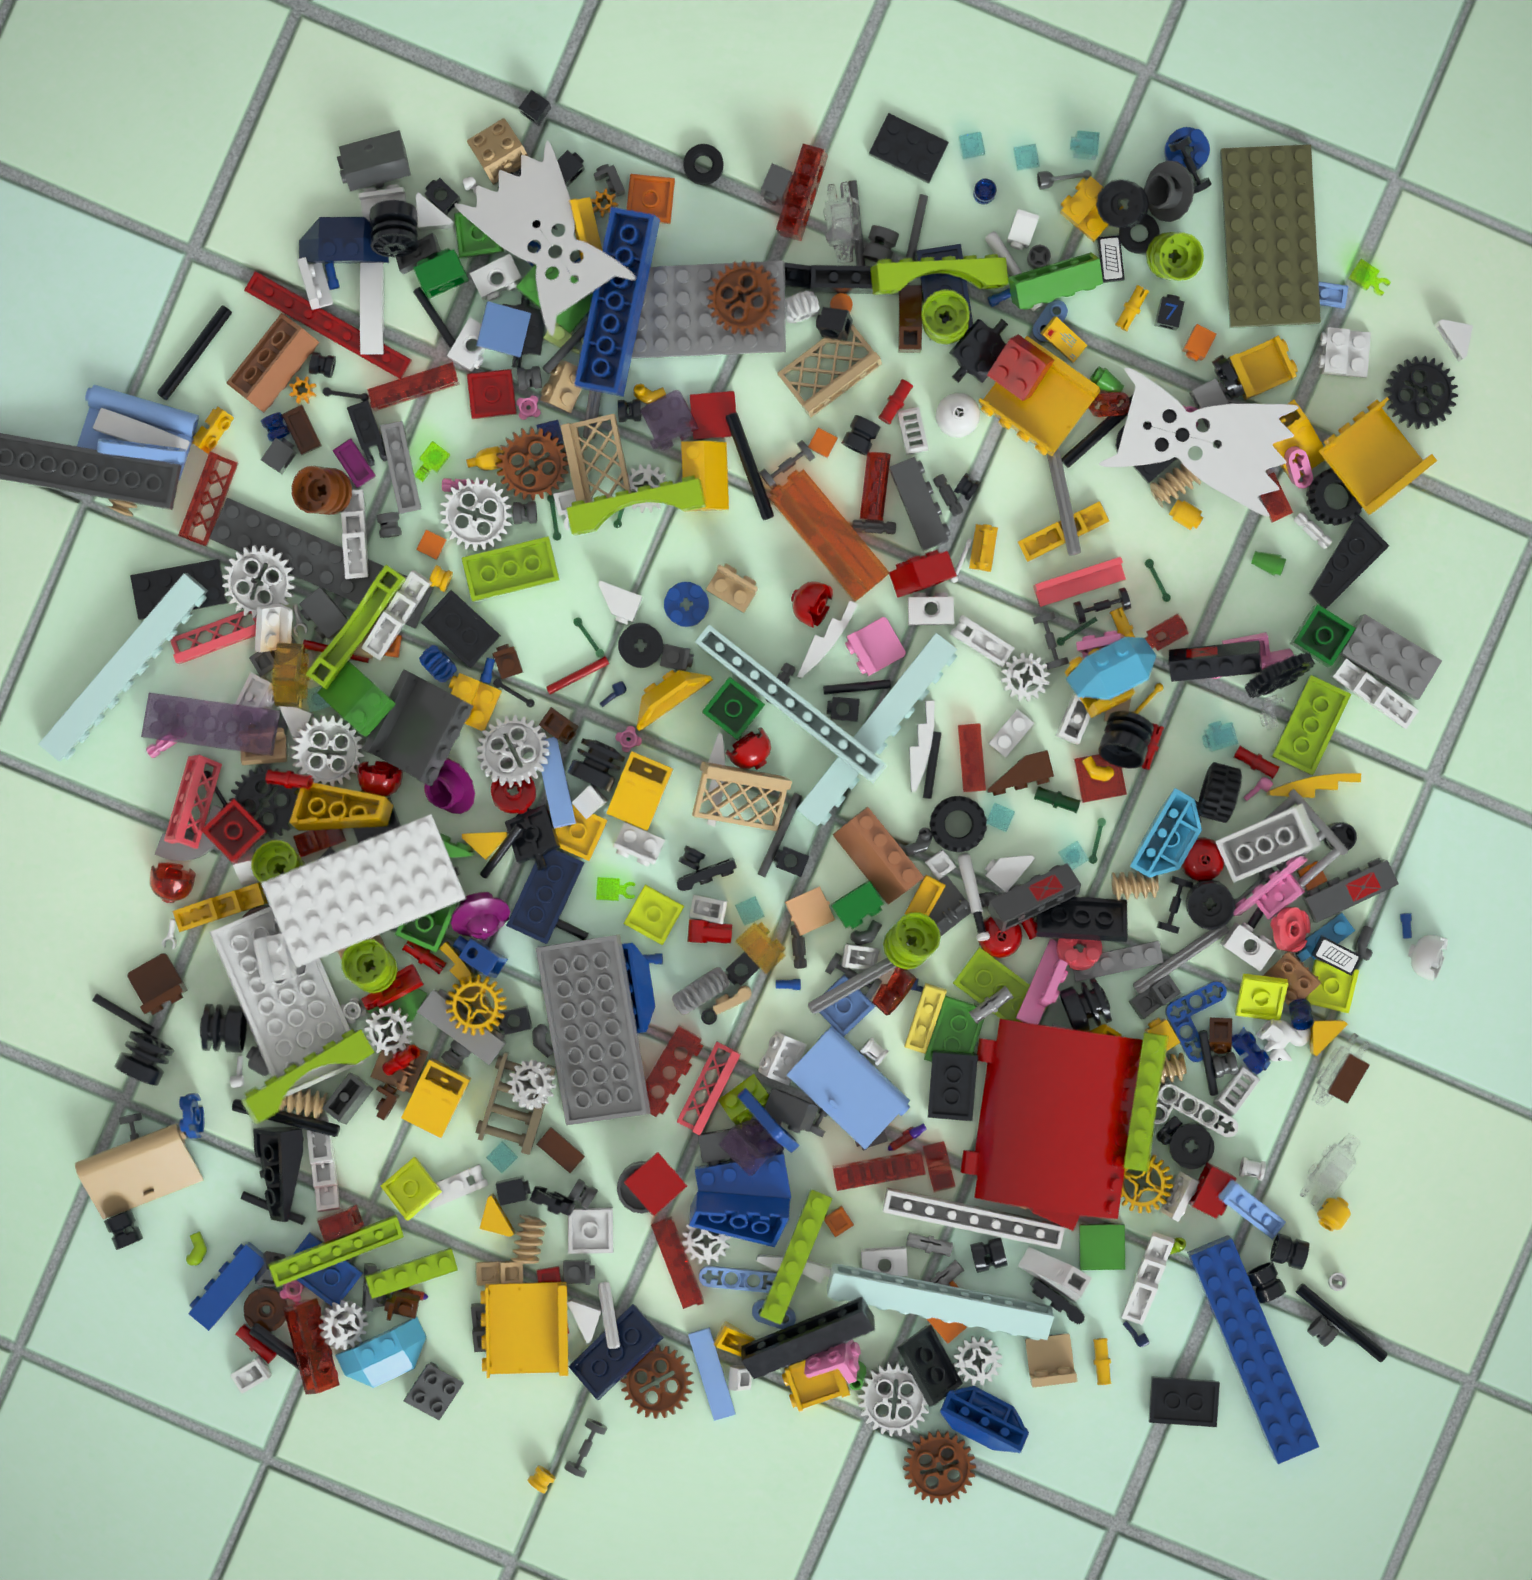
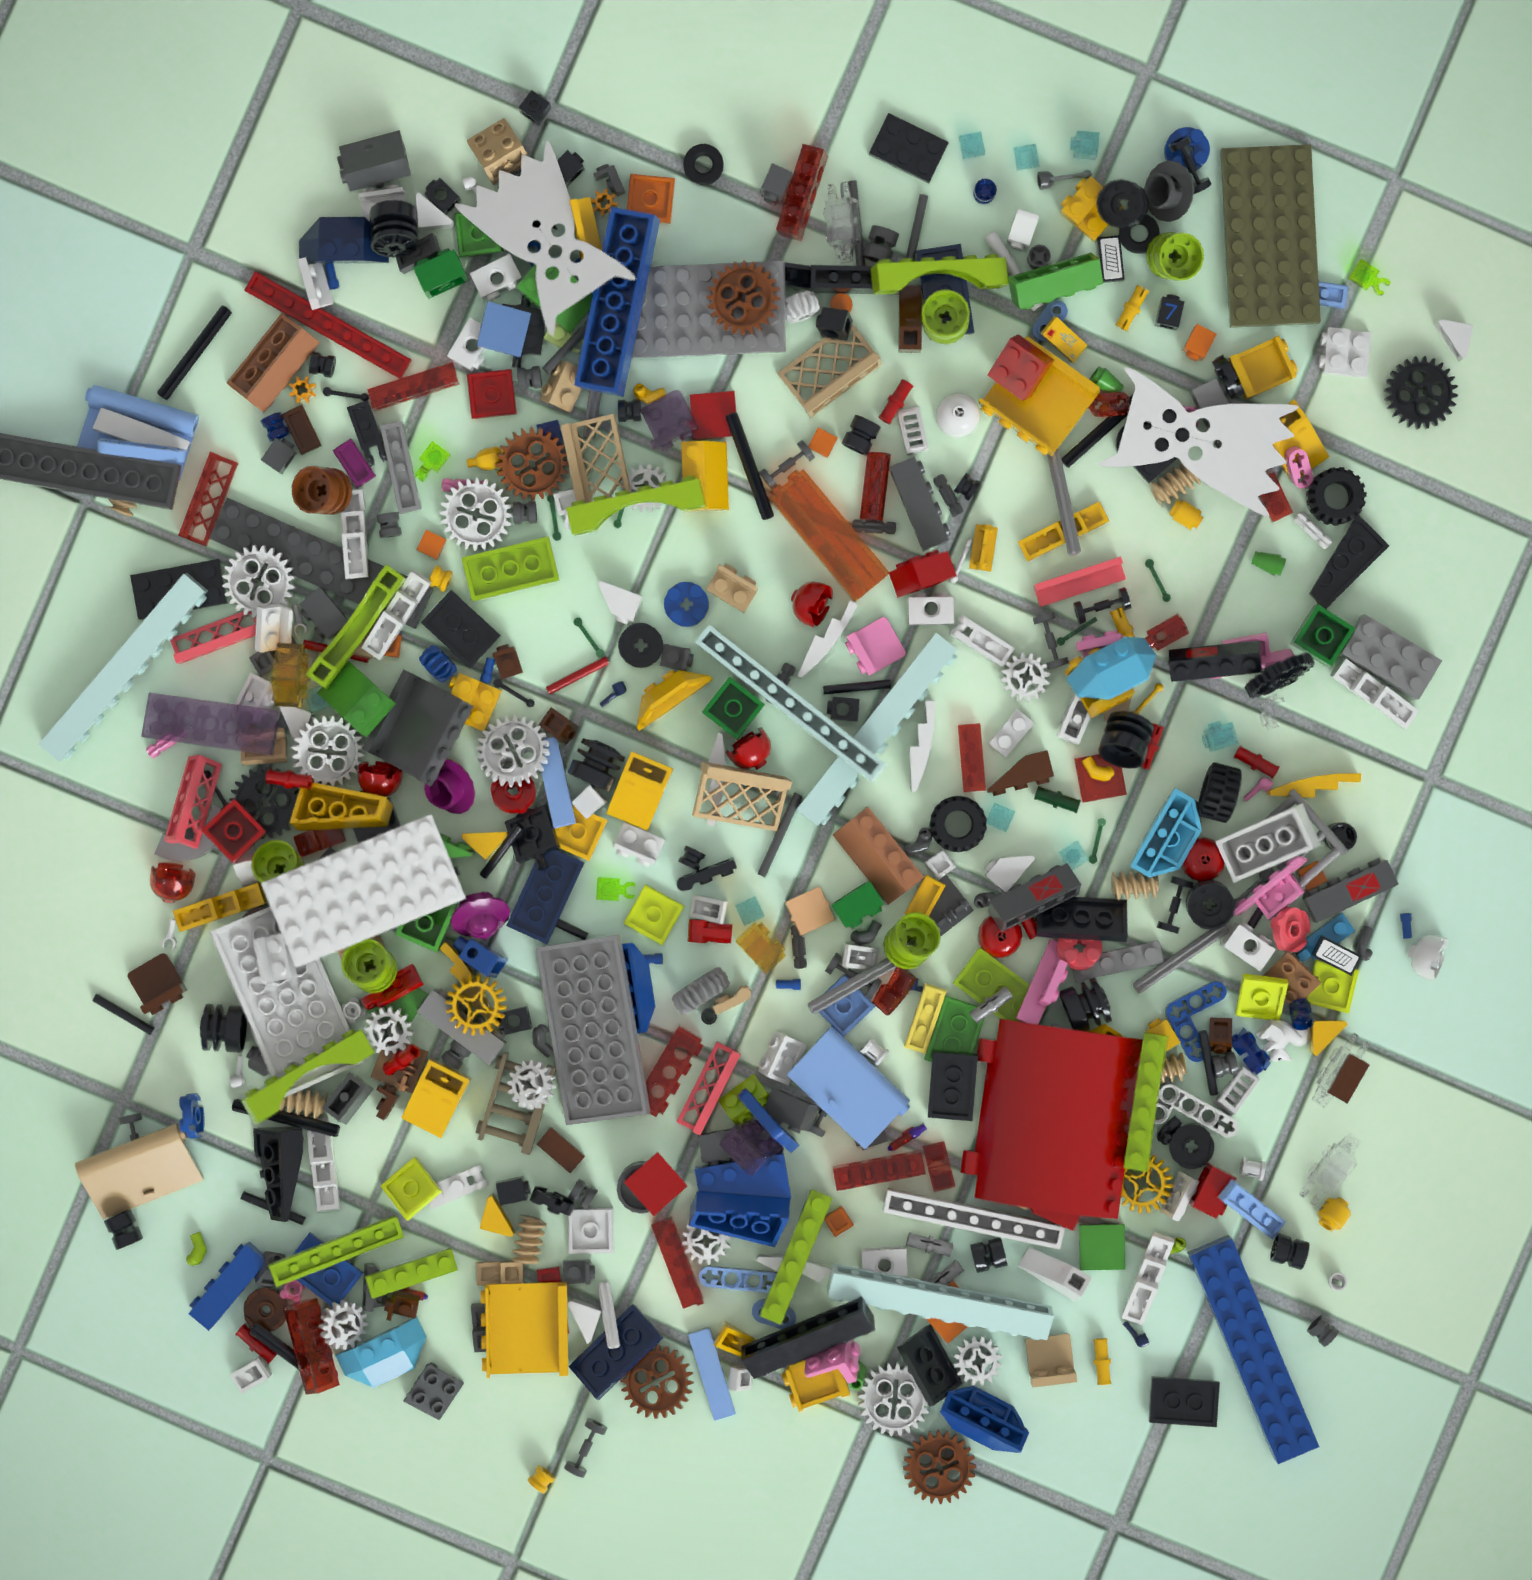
(144, 1058): black wheel -> none
(208, 438): yellow hinge -> none
(340, 1223): clear red torso -> none
(371, 308): white slope -> none
(424, 956): red pin -> none
(428, 307): black bar -> none
(502, 1157): clear light blue tile -> none
(533, 411): bright pink plate -> none
(627, 745): bright pink plate -> none
(752, 968): black brick -> none
(800, 865): black brick -> none
(932, 763): black bar -> none
(971, 888): white piece -> none
(978, 350): black plate -> none
(995, 299): blue piece -> none
(1058, 1301): black hinge -> none
(1154, 997): dark grey slope -> none
(1265, 1280): black wheel -> none
(1311, 725): lime plate -> none
(1341, 1322): black axle -> none
(1373, 457): yellow panel -> none

